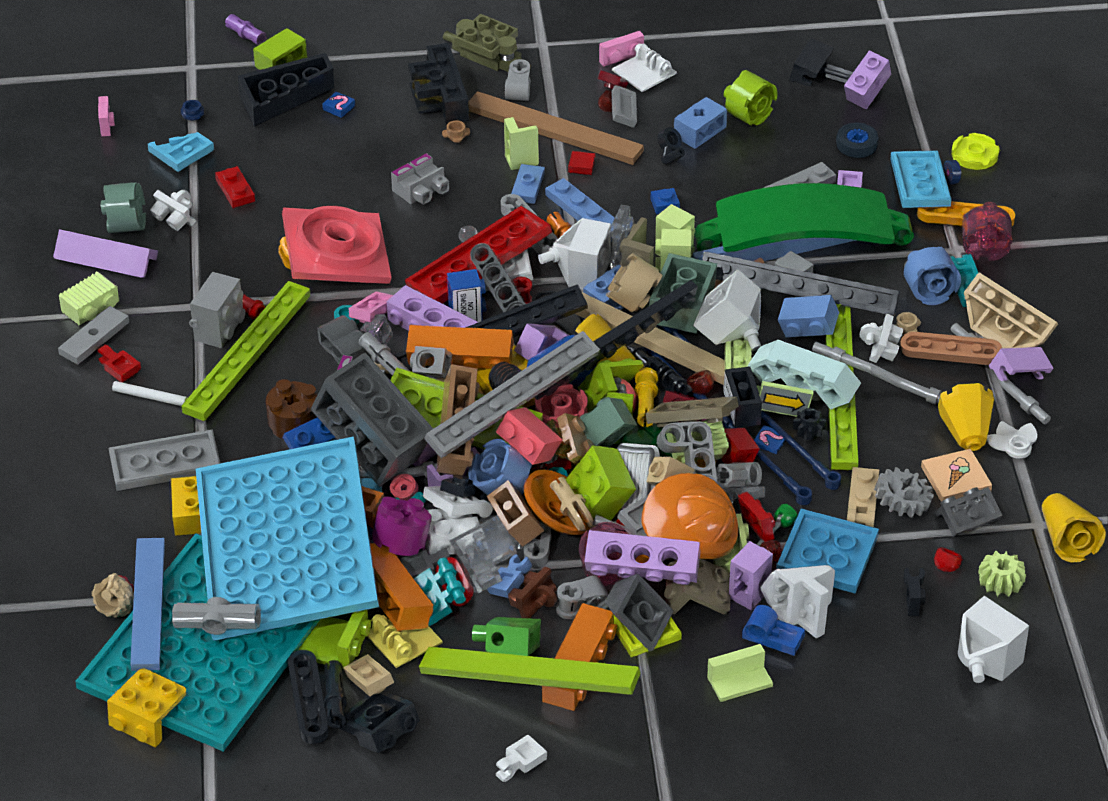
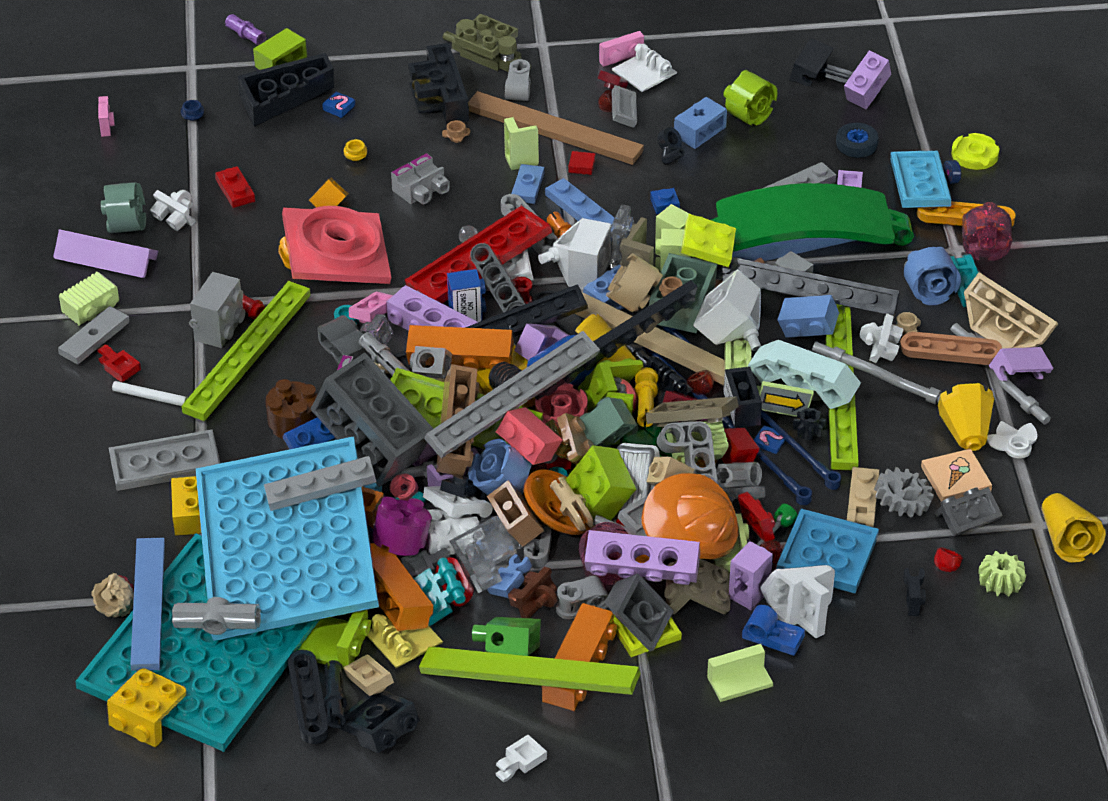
(182, 150): medium azure wing -> none
(319, 483): none -> light grey plate
(329, 194): none -> light orange panel
(355, 150): none -> yellow plate
(669, 284): none -> medium nougat plate
(708, 240): none -> neon yellow plate
(991, 641): white piece -> none

